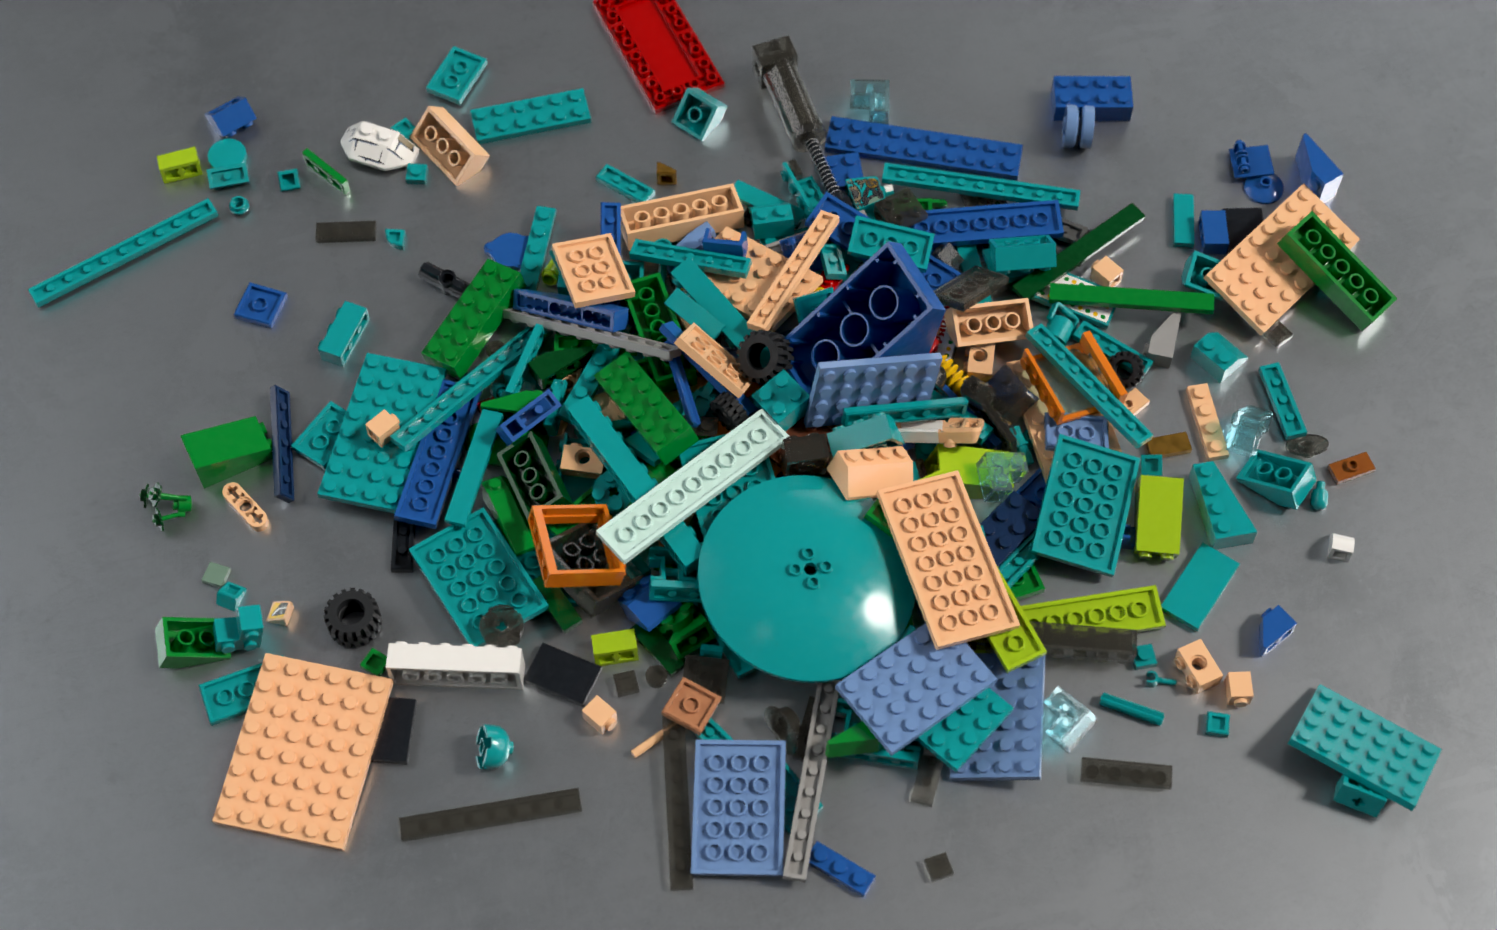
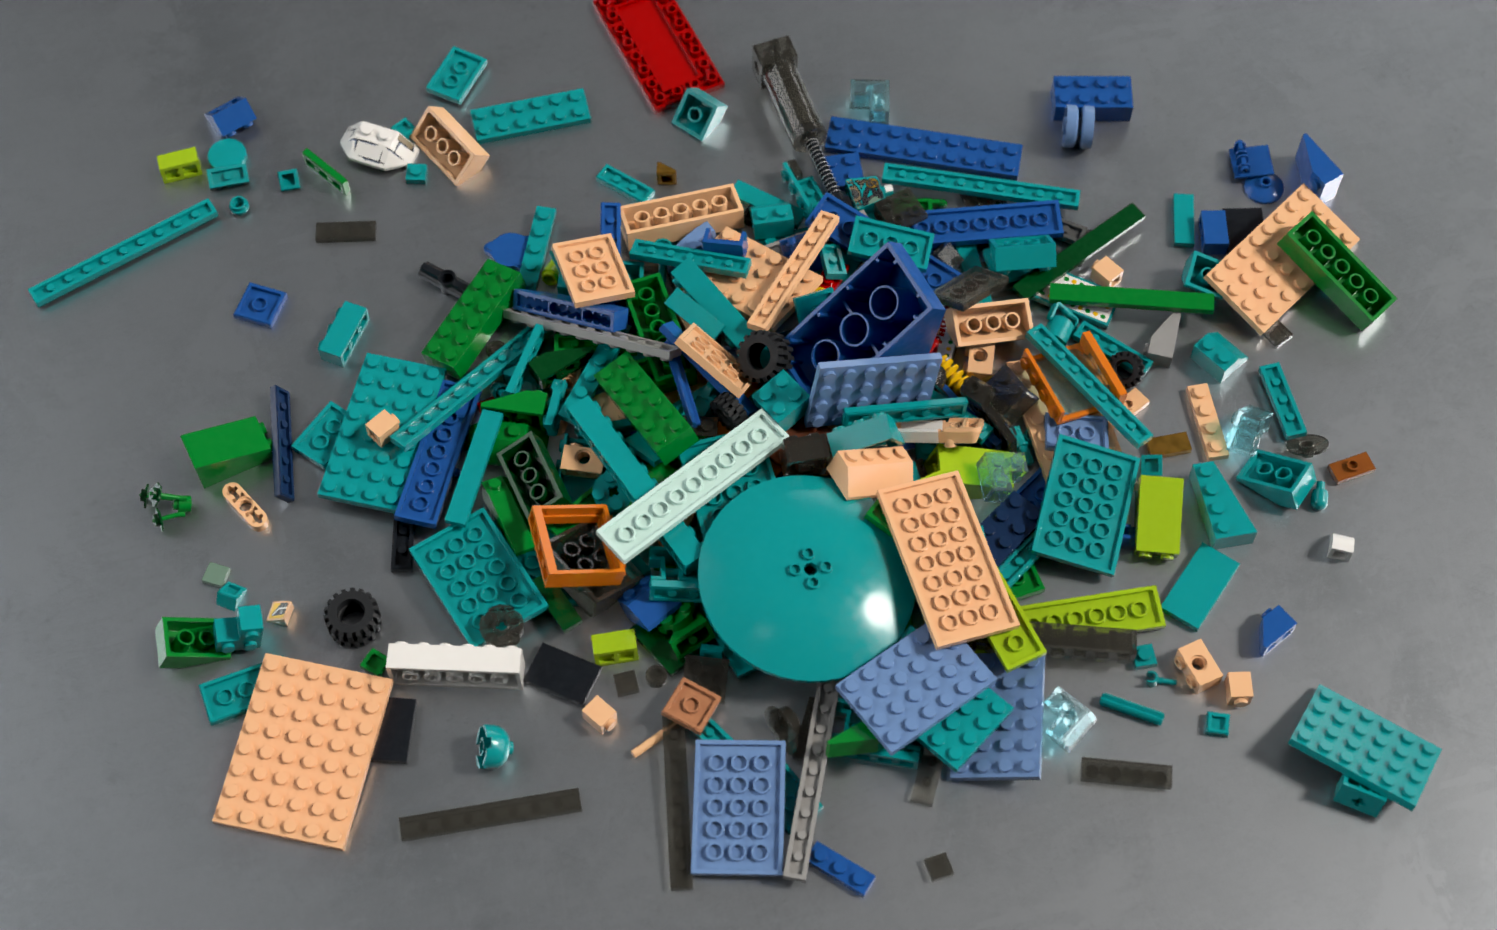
(396, 238): teal tile -> none
(528, 417): blue slope -> none

